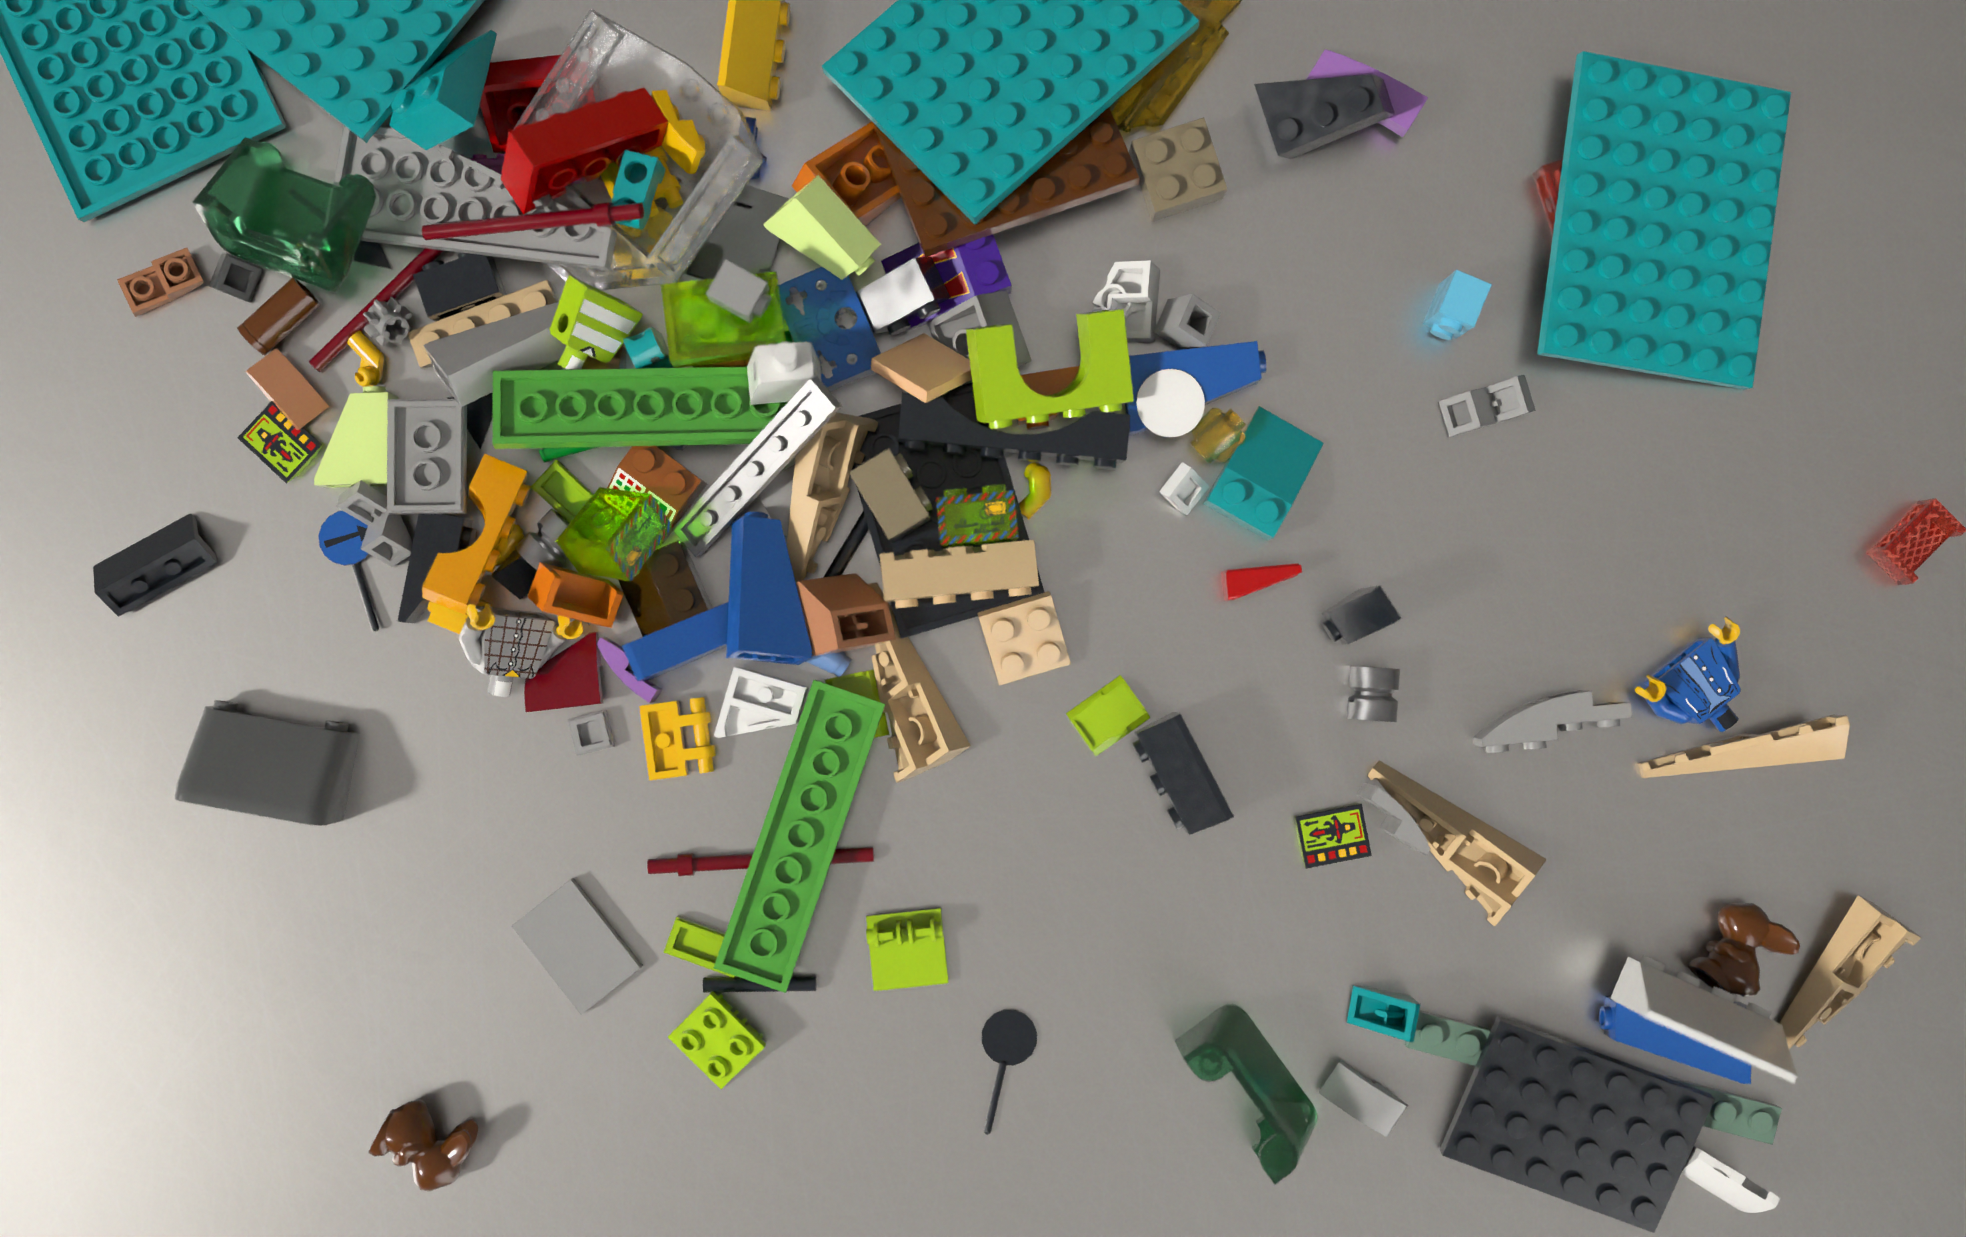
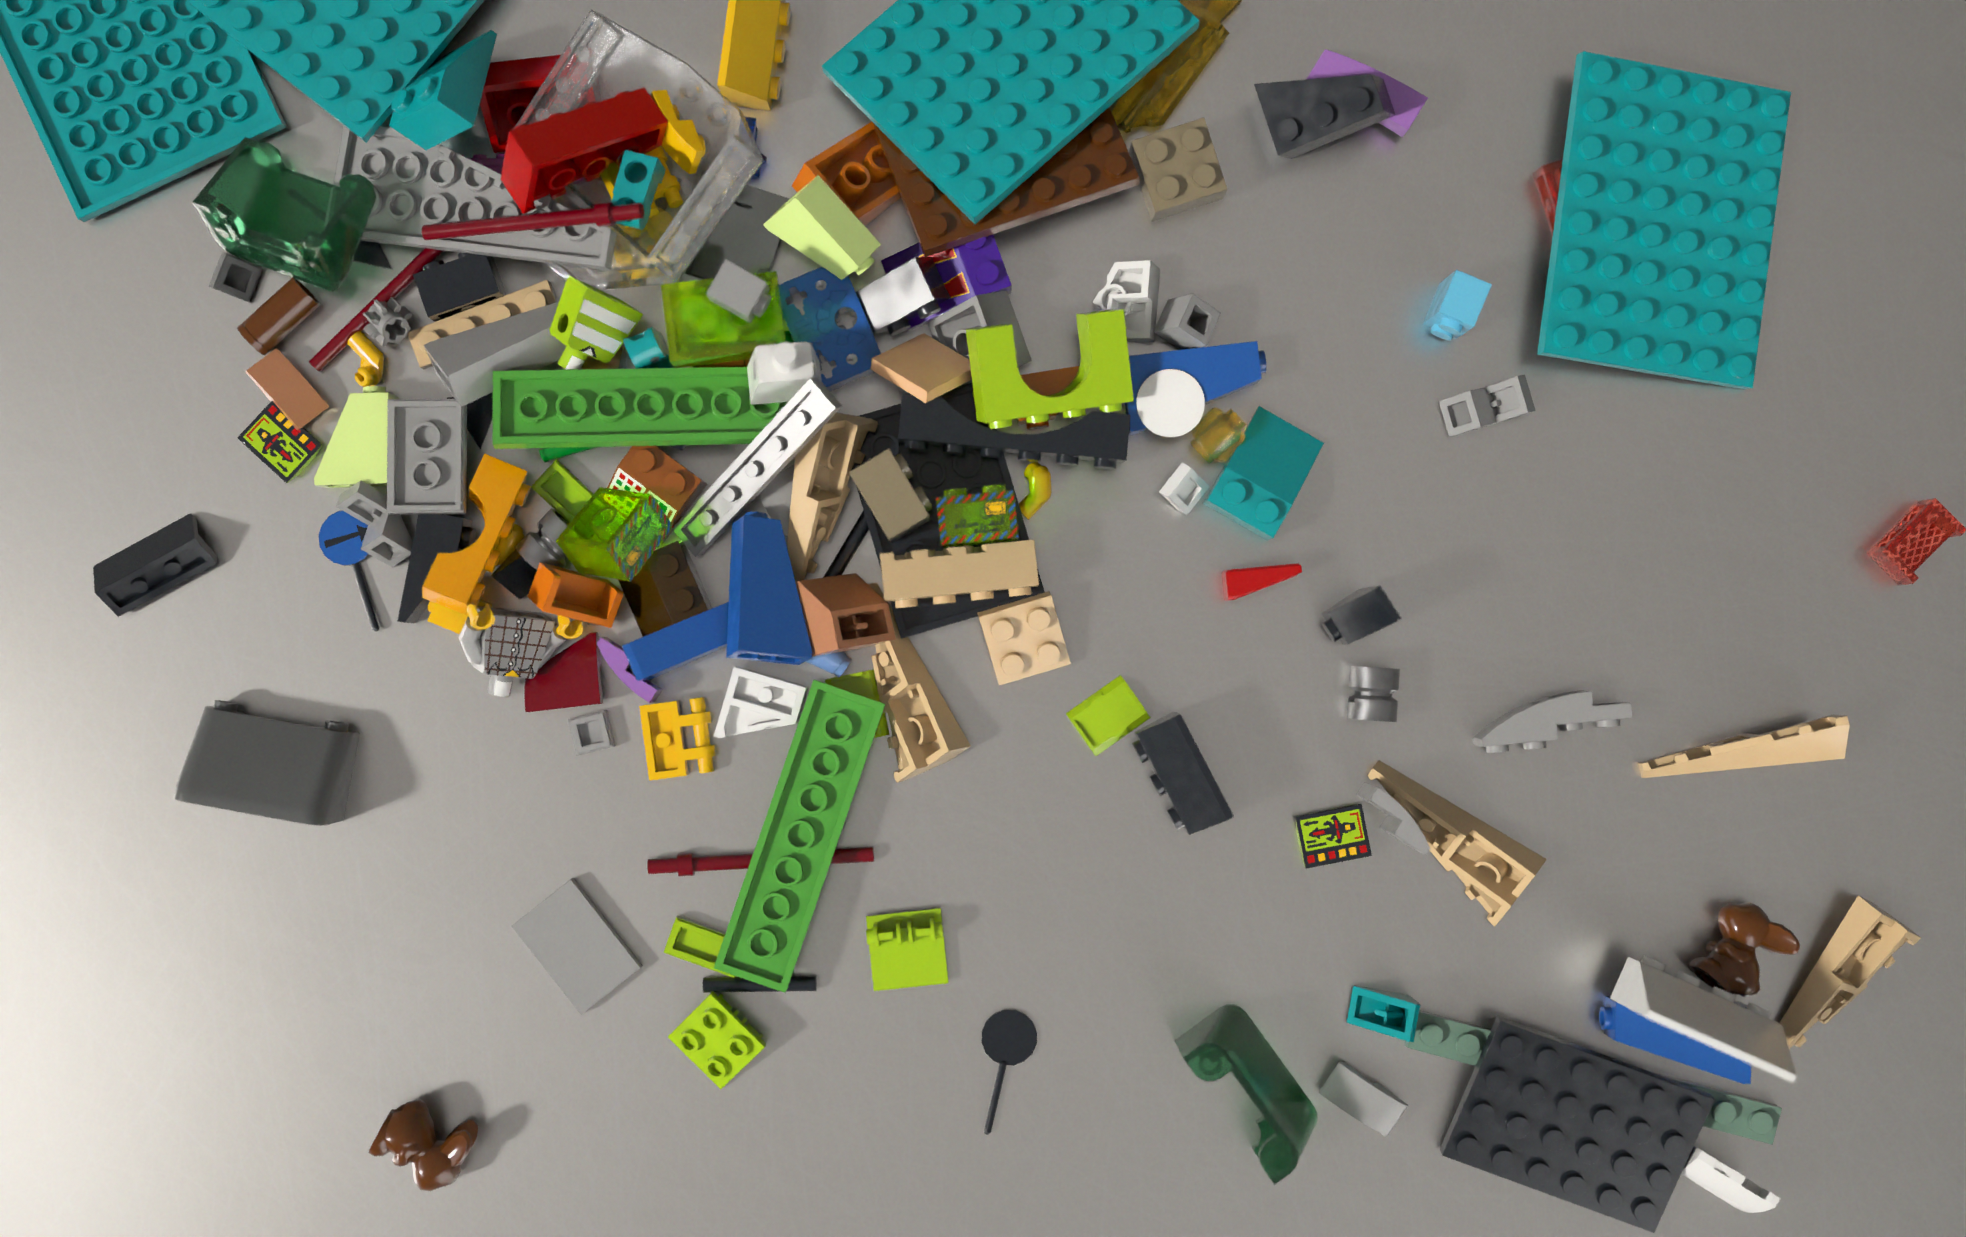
(161, 283): nougat slope -> none
(1698, 681): blue torso -> none

